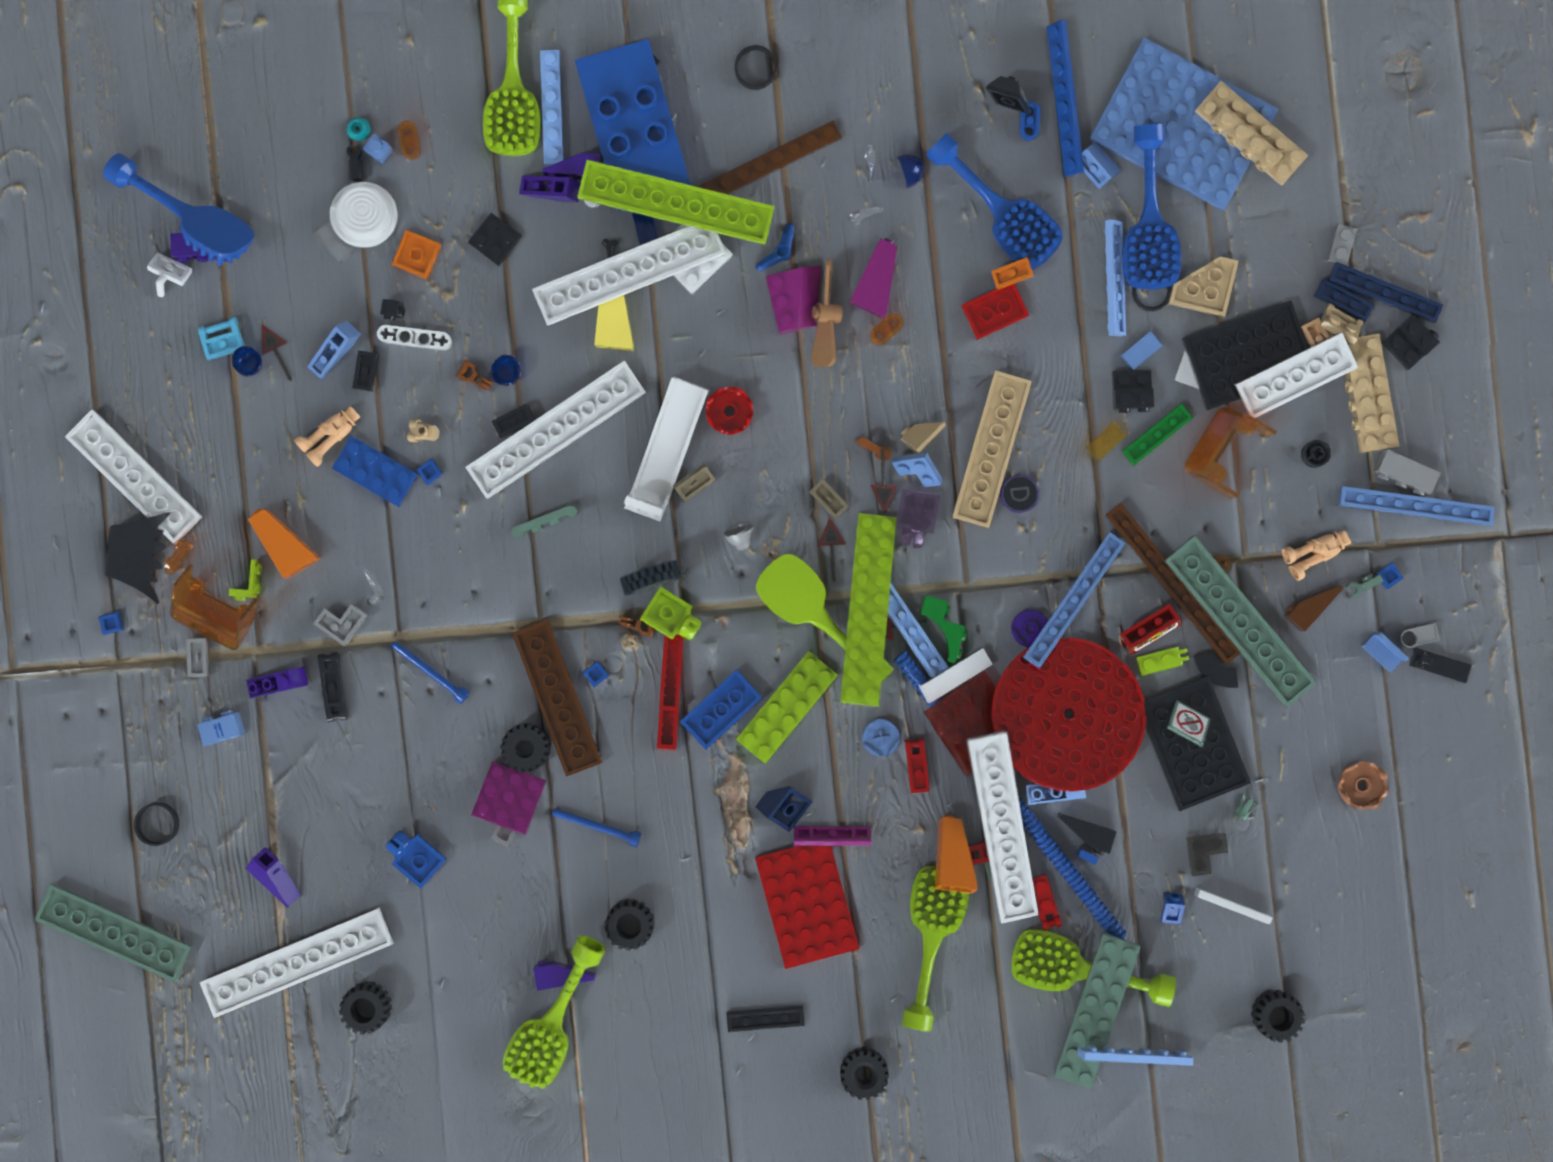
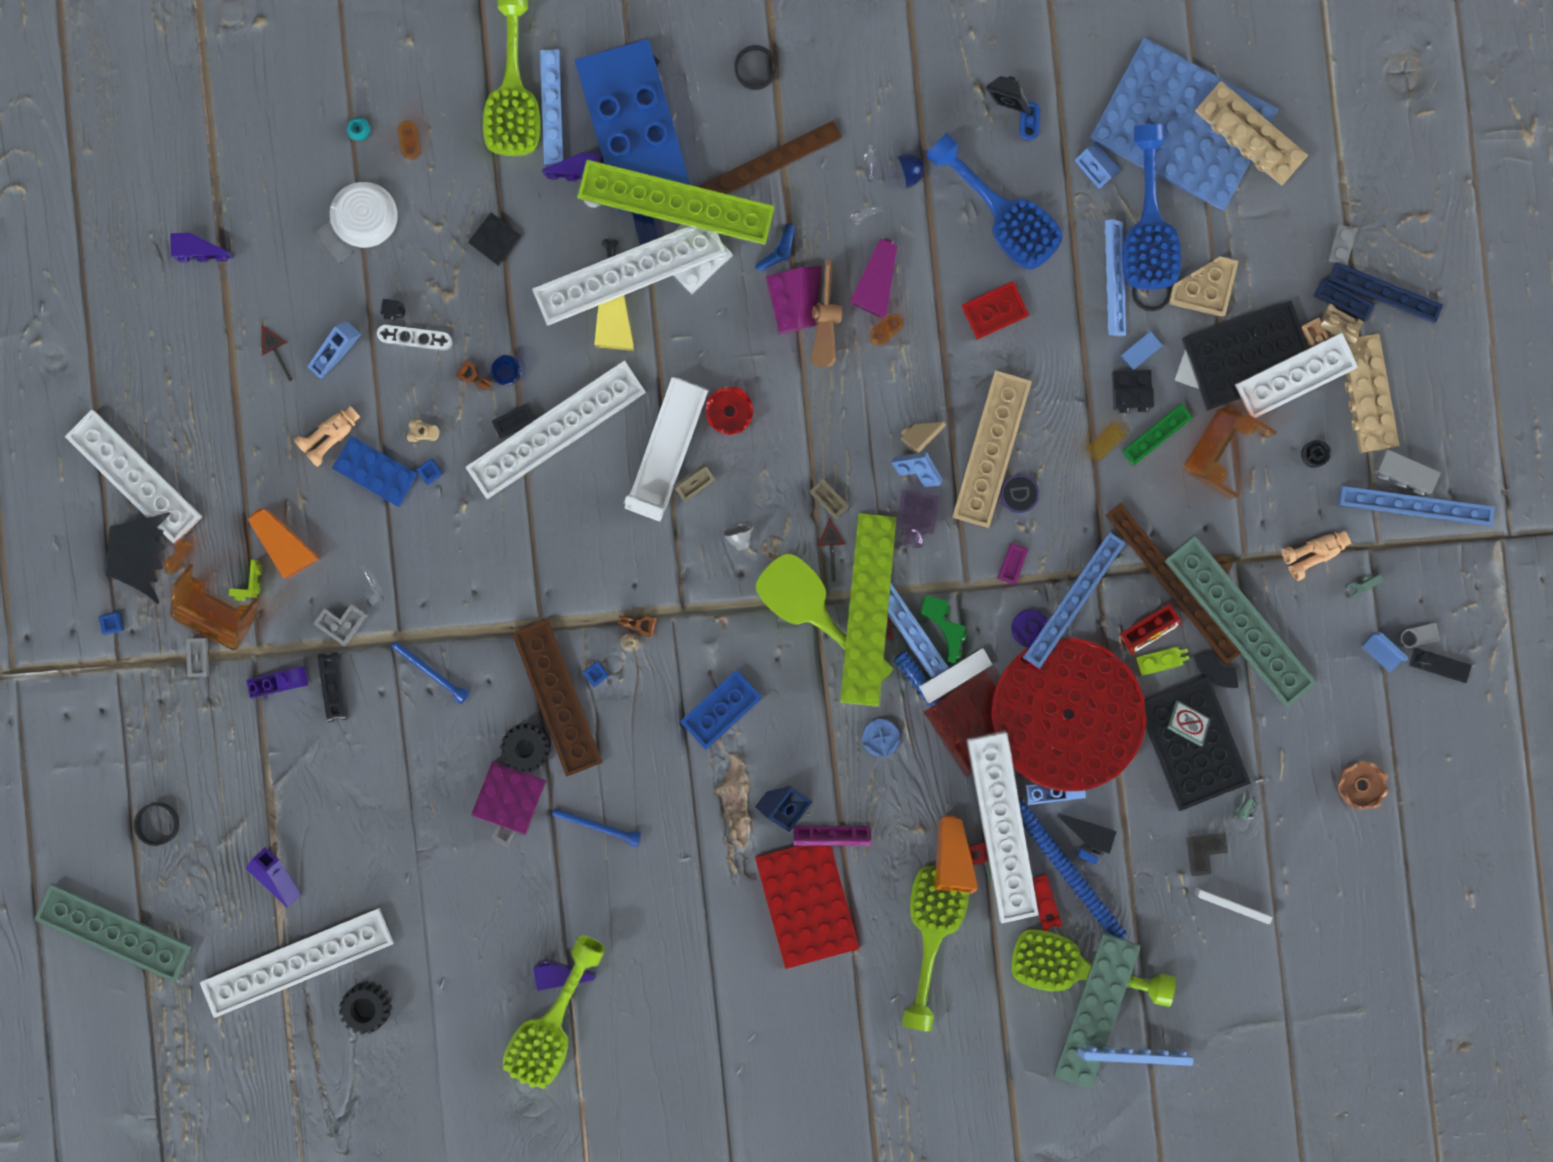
(168, 269): white plate -> none
(204, 226): blue piece -> none
(221, 728): medium blue brick -> none
(222, 344): medium azure plate -> none
(246, 361): clear blue hair -> none
(355, 164): black bar -> none
(365, 371): black plate -> none
(378, 149): medium blue brick -> none
(414, 857): blue plate -> none
(416, 254): orange tile -> none
(538, 523): sand green plate -> none
(551, 188): dark purple slope -> none
(624, 940): black tyre -> none
(650, 577): black wheel -> none
(670, 693): red slope -> none
(671, 615): lime plate -> none
(765, 1019): black tile -> none
(786, 707): lime plate -> none
(868, 445): dark orange piece -> none
(868, 1087): black tyre -> none
(883, 492): clear smoke piece -> none
(917, 766): red plate -> none
(1012, 273): orange tile -> none
(1012, 564): none -> magenta tile
(1065, 98): blue plate -> none
(1172, 908): blue bracket -> none
(1289, 1026): black tyre -> none
(1307, 610): reddish brown slope -> none
(1389, 575): blue plate -> none
(1411, 341): black plate -> none

